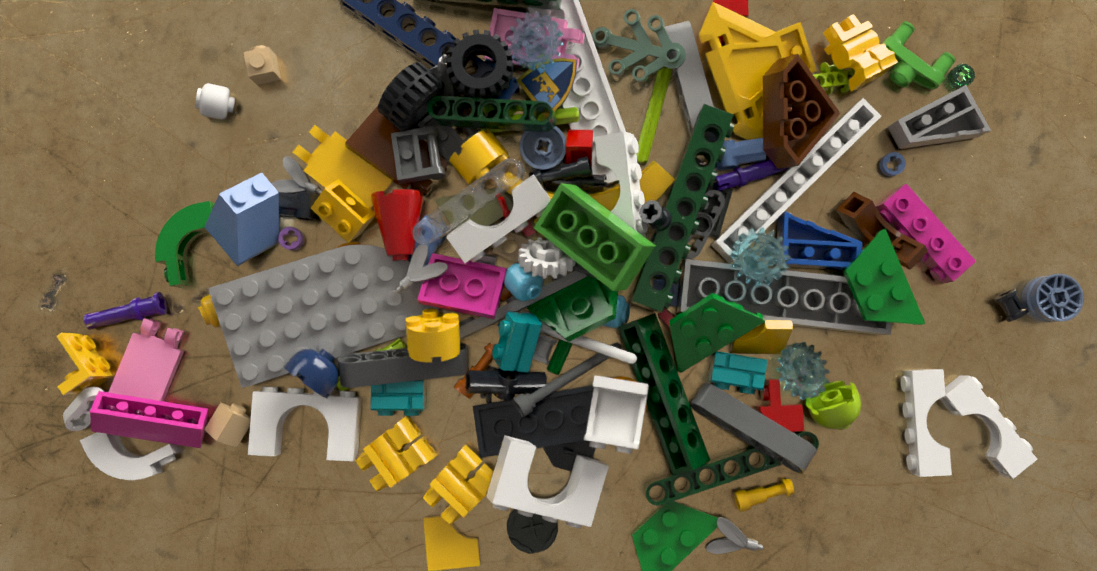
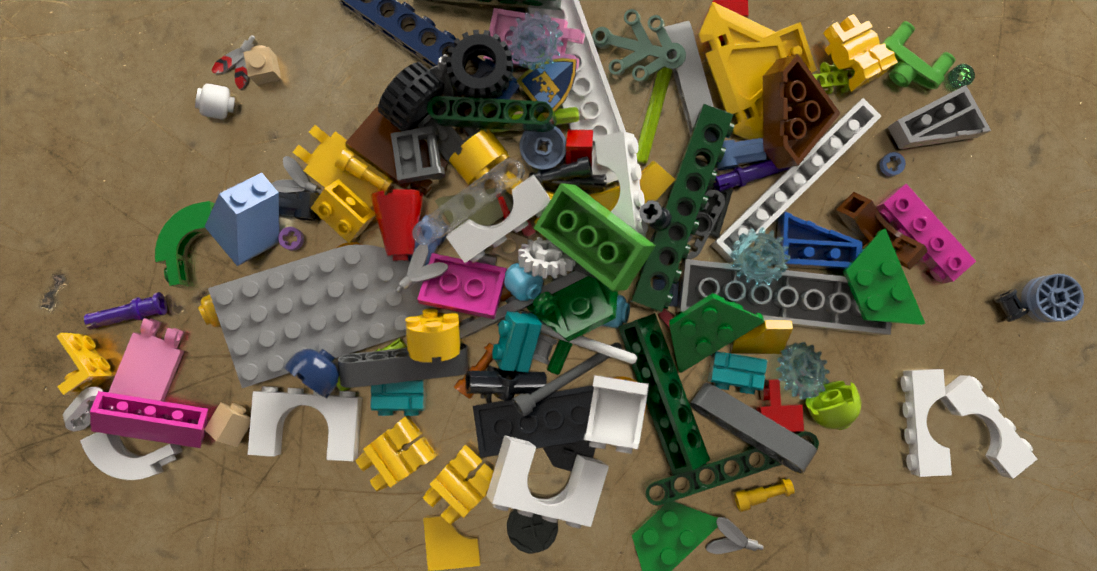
(236, 59): none -> piece
(348, 163): none -> yellow piece
(545, 303): none -> green plate

